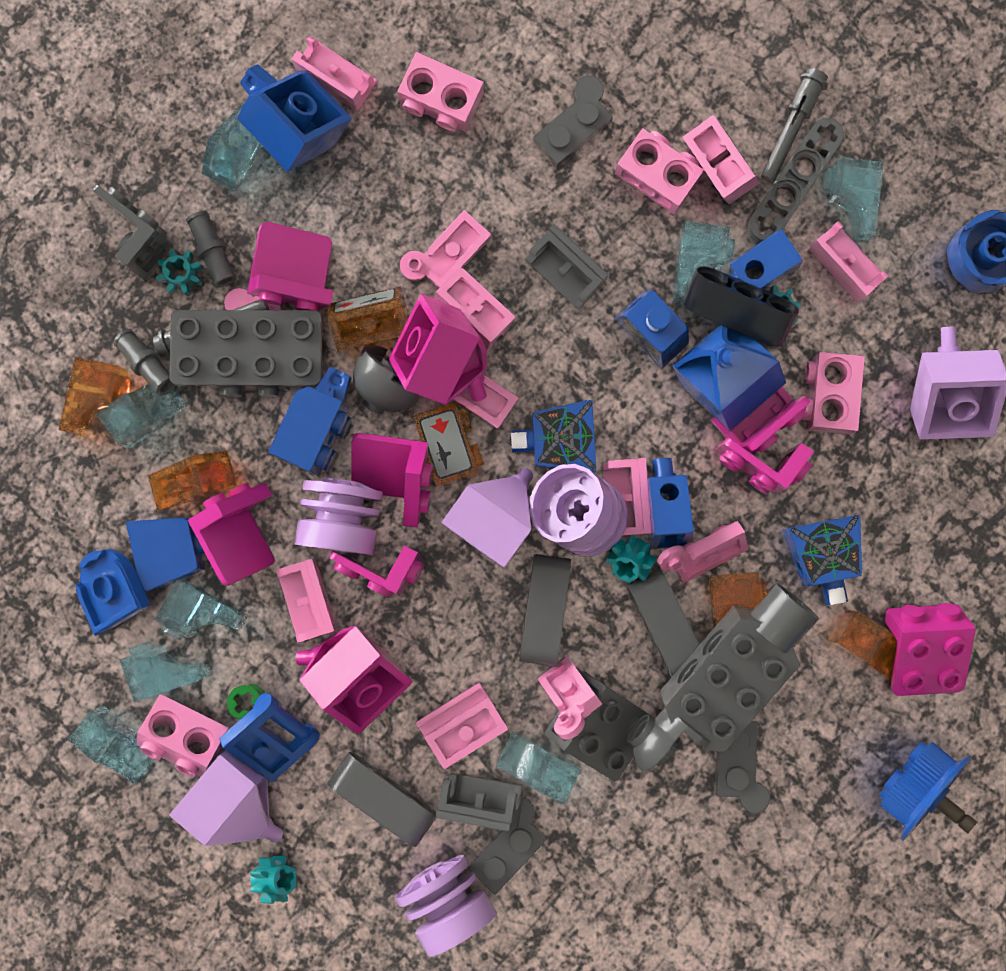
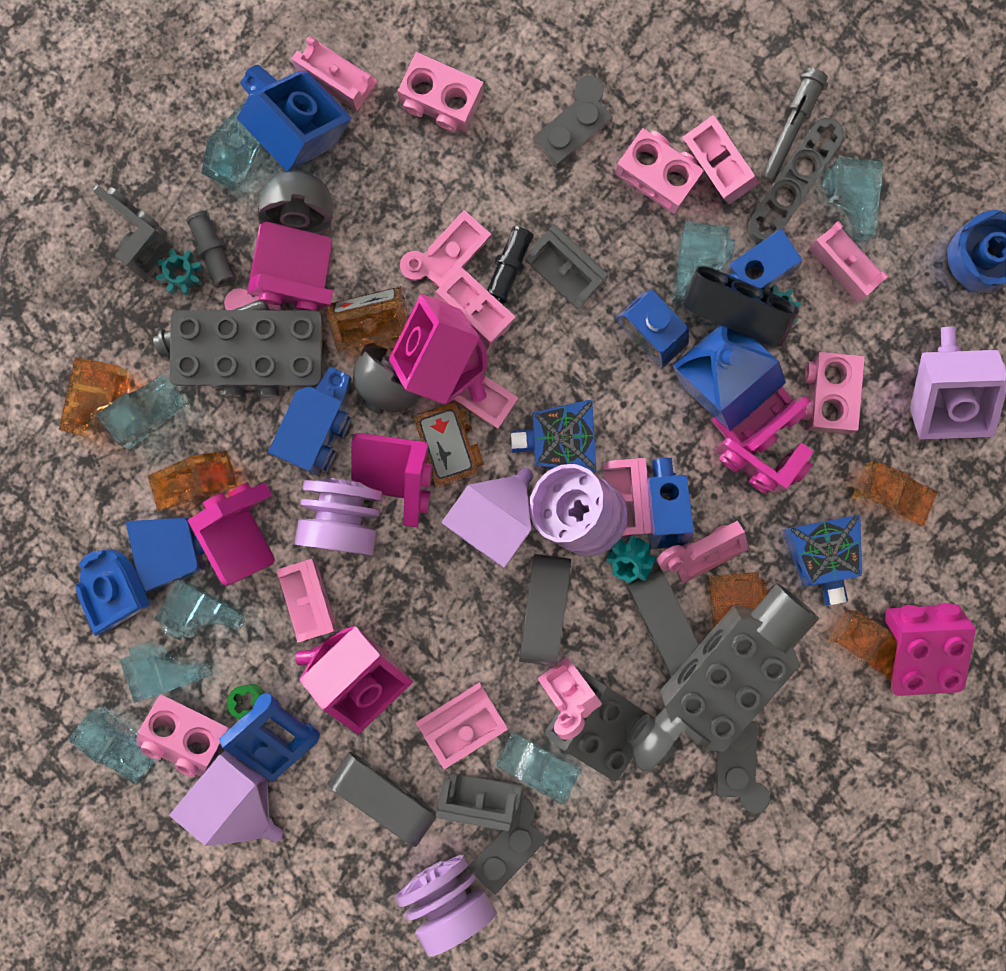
(144, 361): dark grey pin -> none
(273, 879): teal gear -> none
(296, 202): none -> dark grey cylinder
(404, 571): dark pink bracket -> none
(510, 263): none -> black pin
(894, 493): none -> clear orange arch
(924, 788): blue piece -> none

